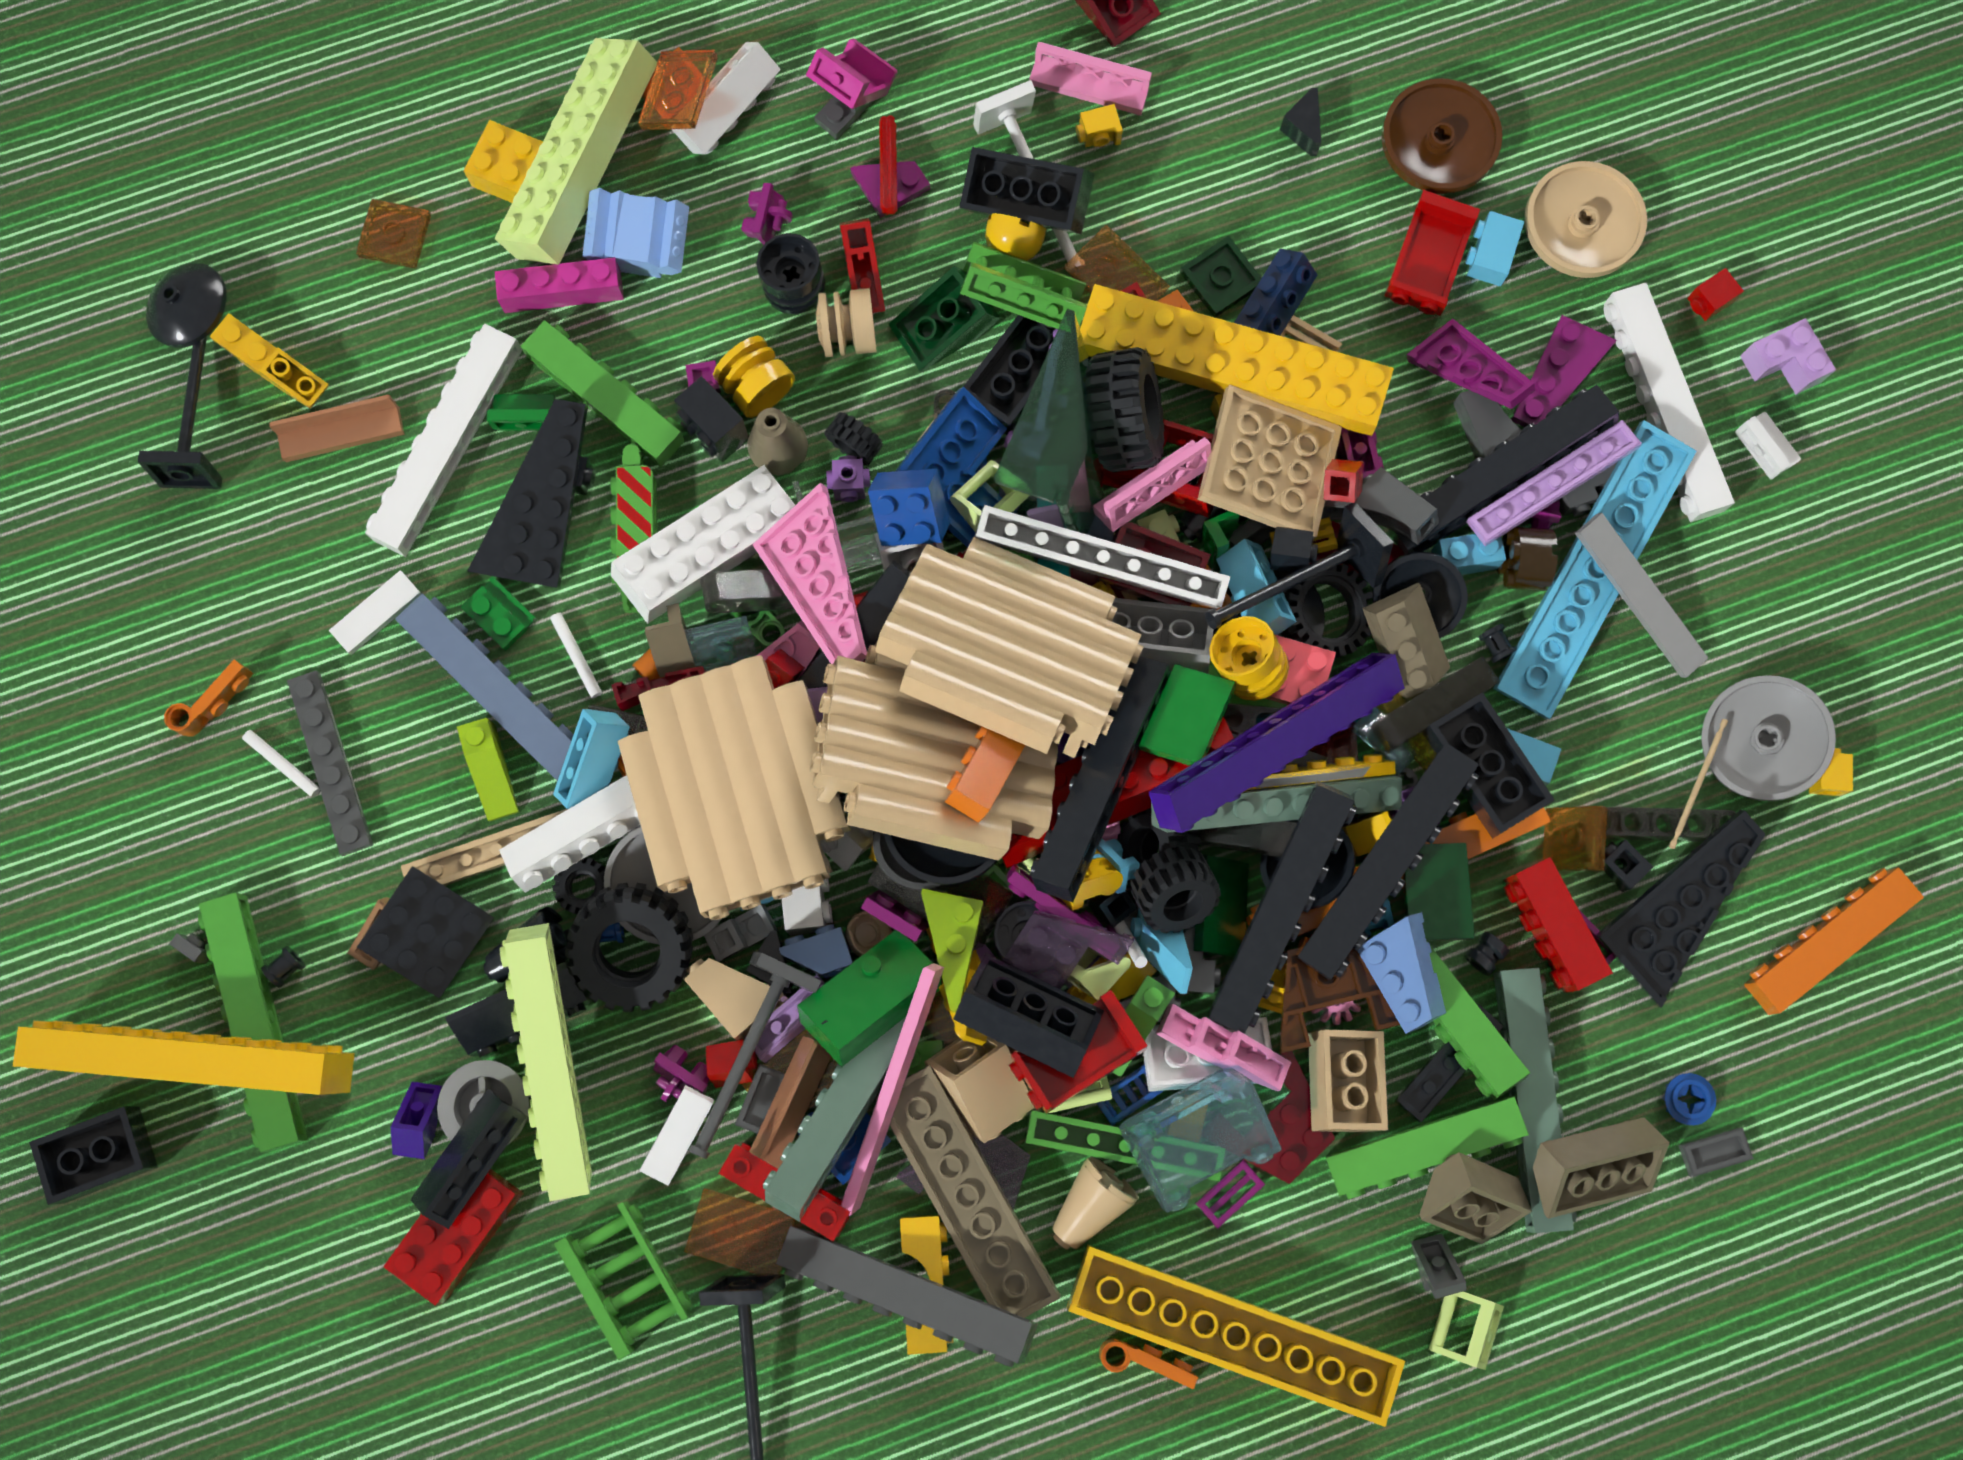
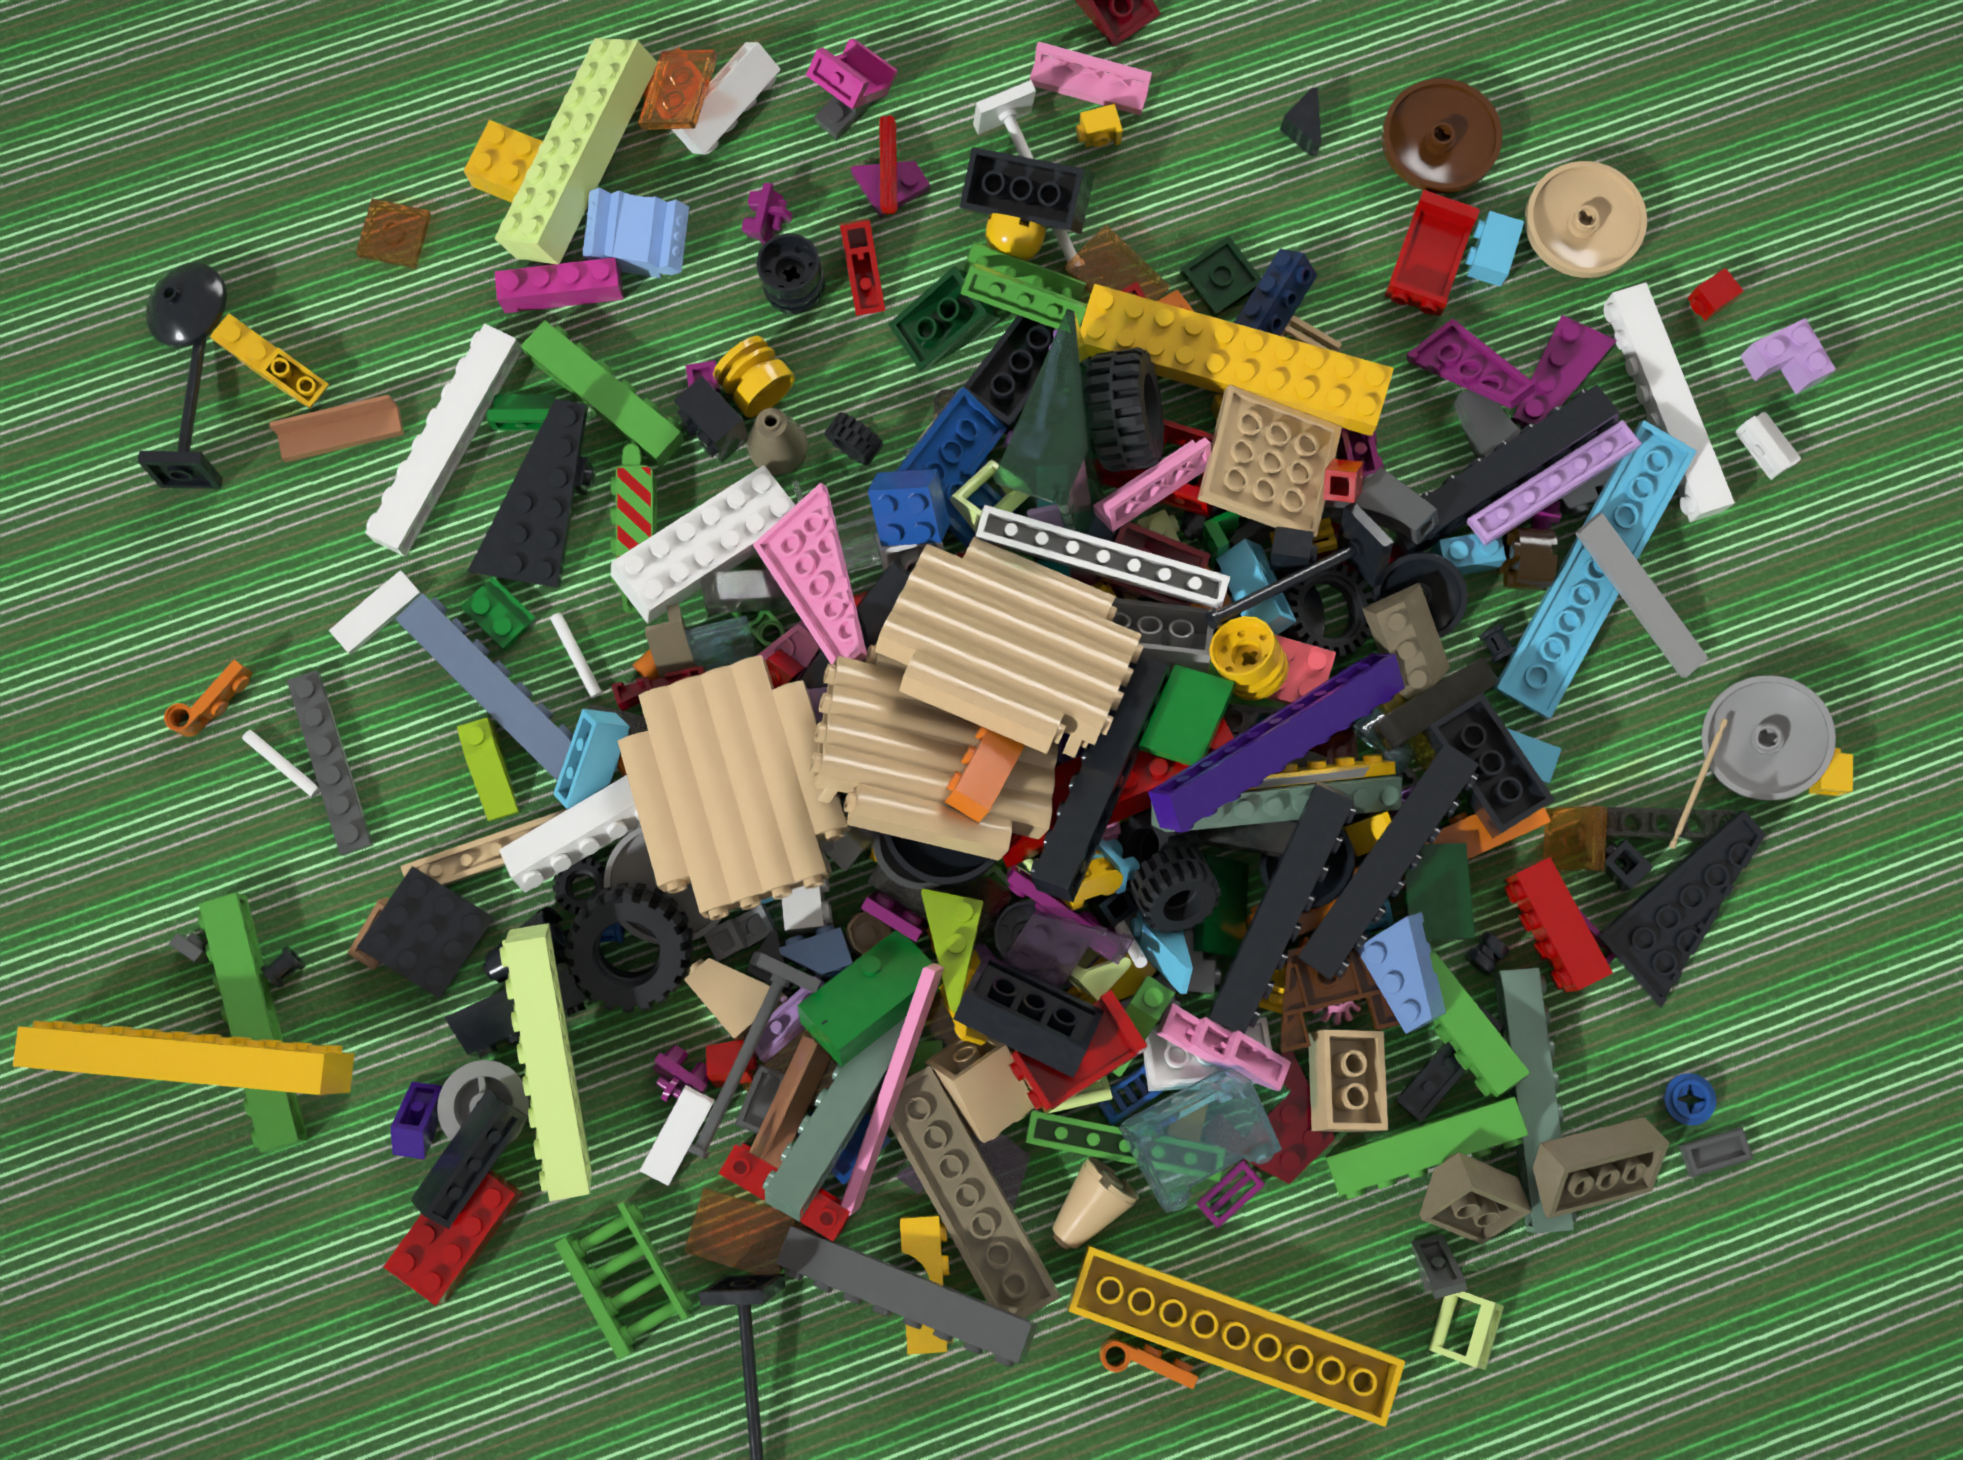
(93, 1155): black brick -> none
(846, 322): tan wheel -> none
(848, 488): medium lavender brick -> none
(1833, 940): orange brick -> none

